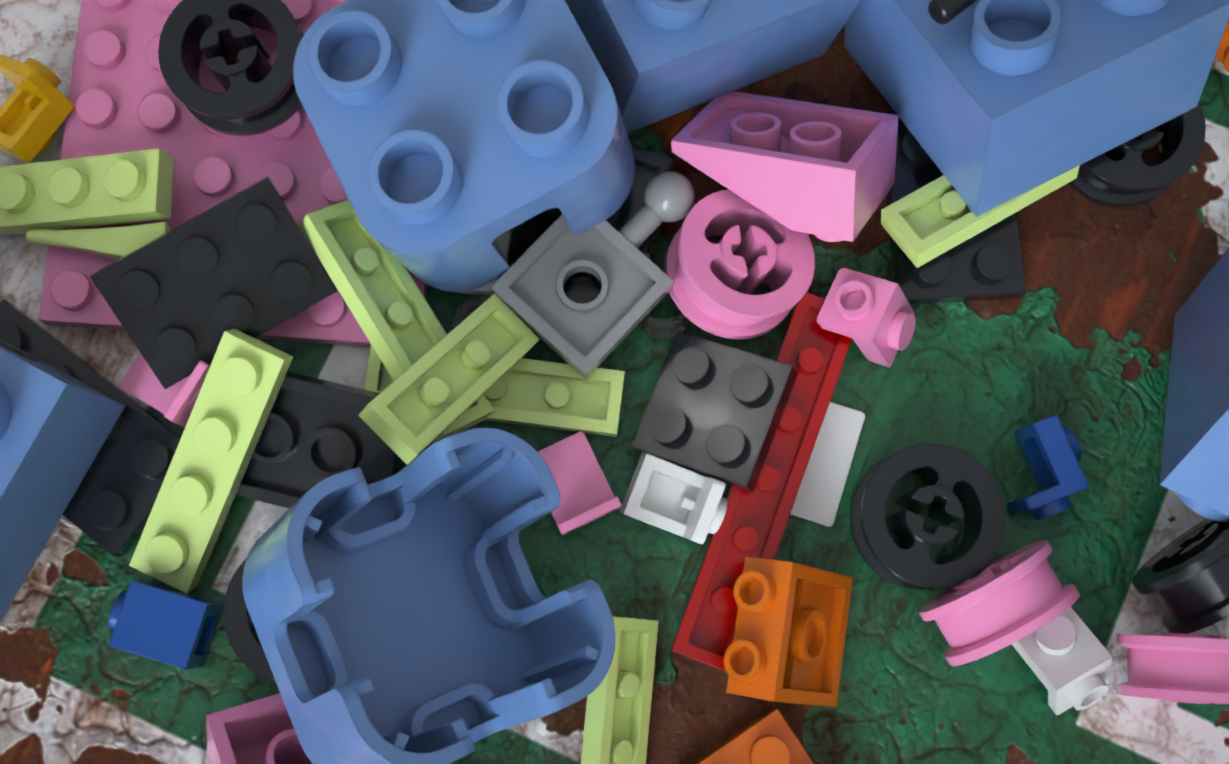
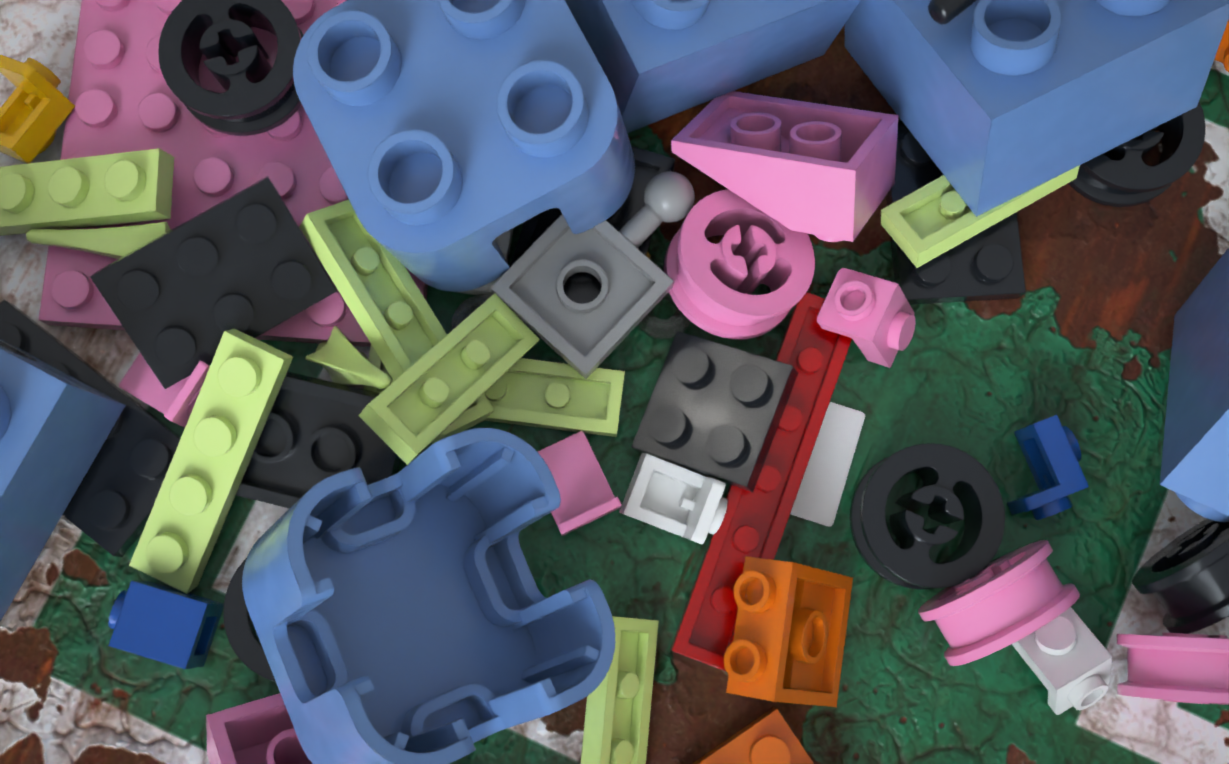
(346, 363): none -> yellowish green piece

